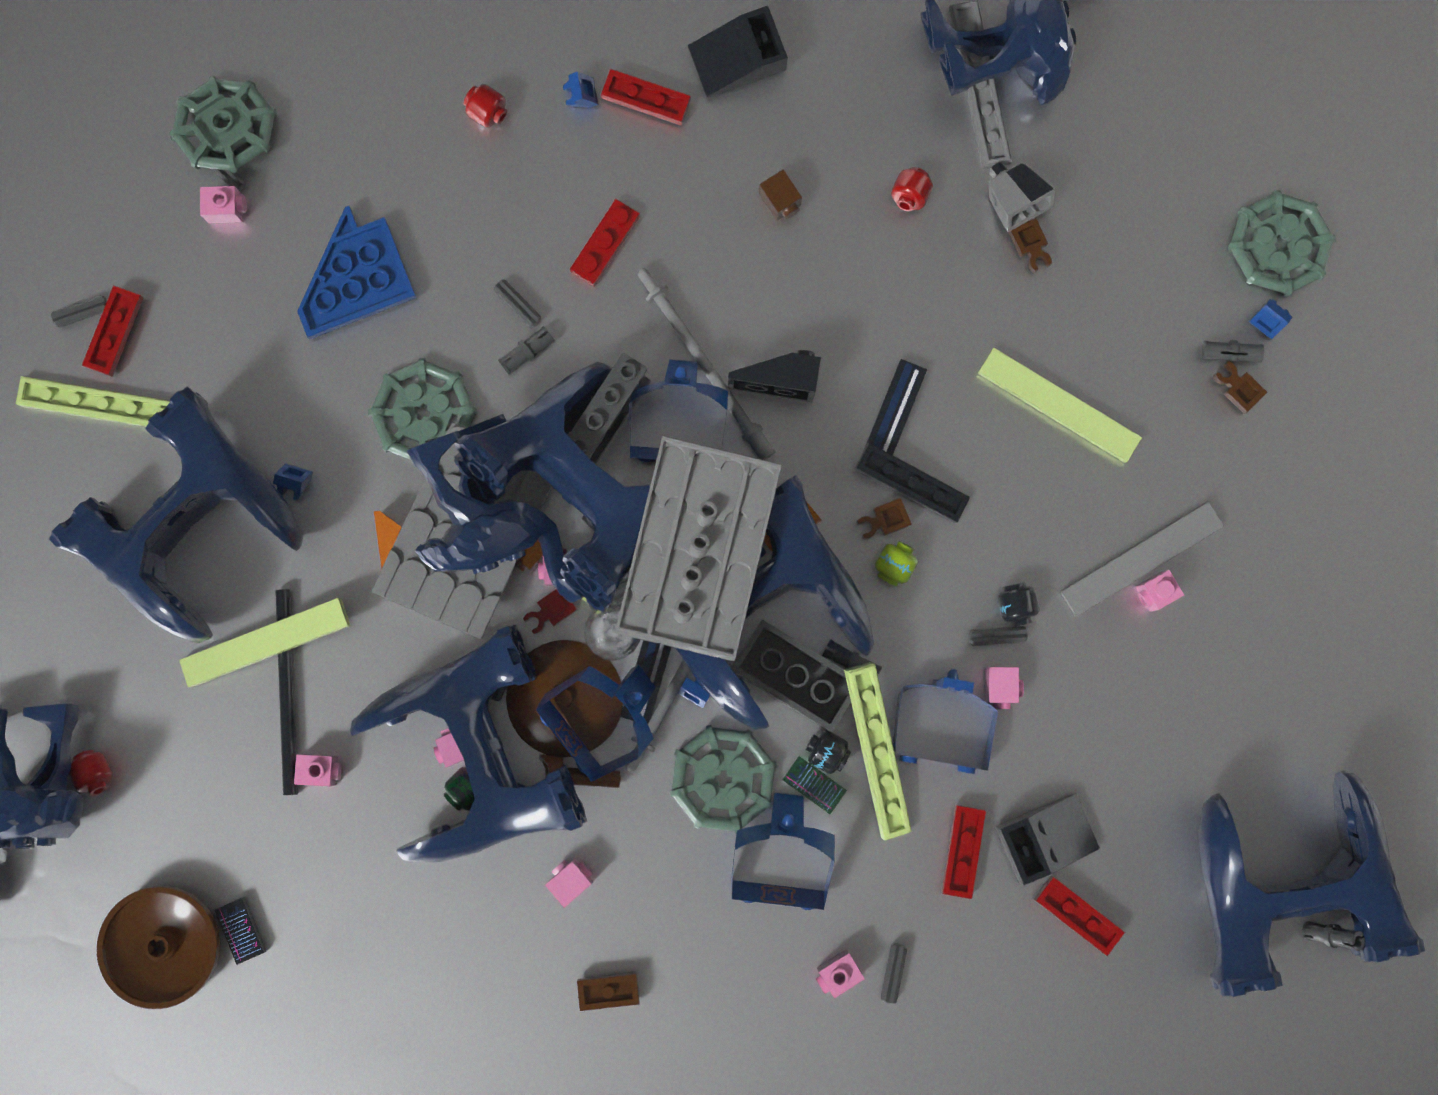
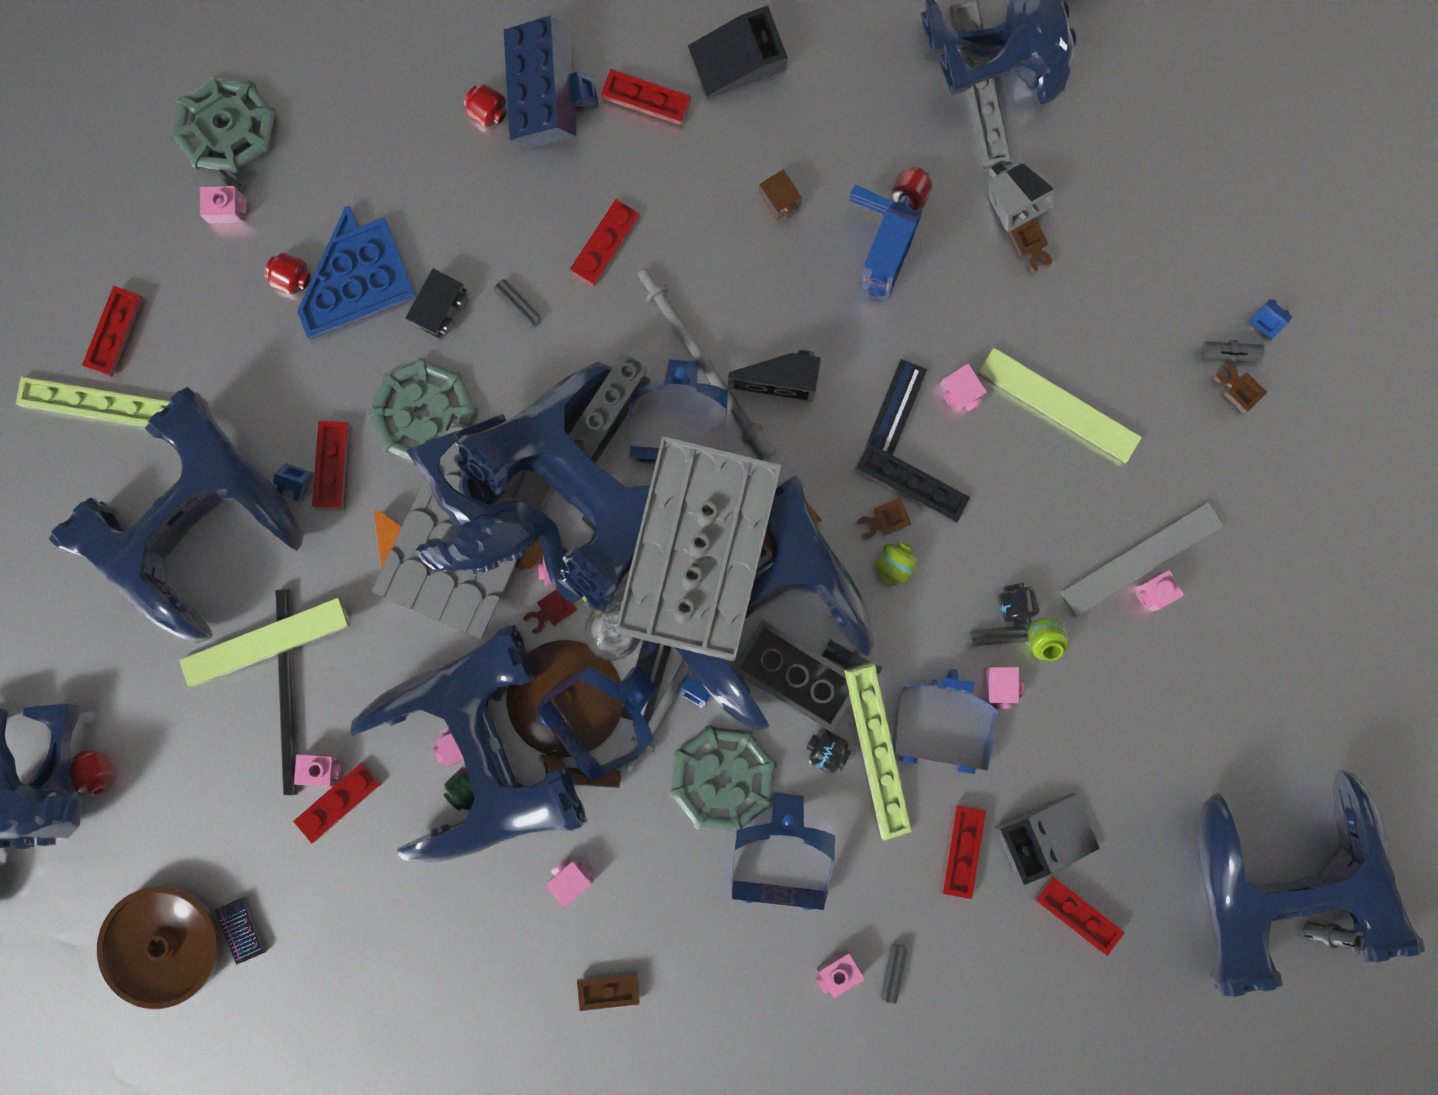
(79, 311): dark grey axle -> none
(287, 273): none -> red head
(330, 465): none -> red plate
(337, 803): none -> red plate
(437, 304): none -> black brick
(526, 350): dark grey pin -> none
(540, 82): none -> dark blue brick
(814, 785): clear green tile -> none
(890, 242): none -> blue piece
(963, 389): none -> bright pink brick
(1048, 639): none -> lime head
(1286, 227): sand green plate -> none

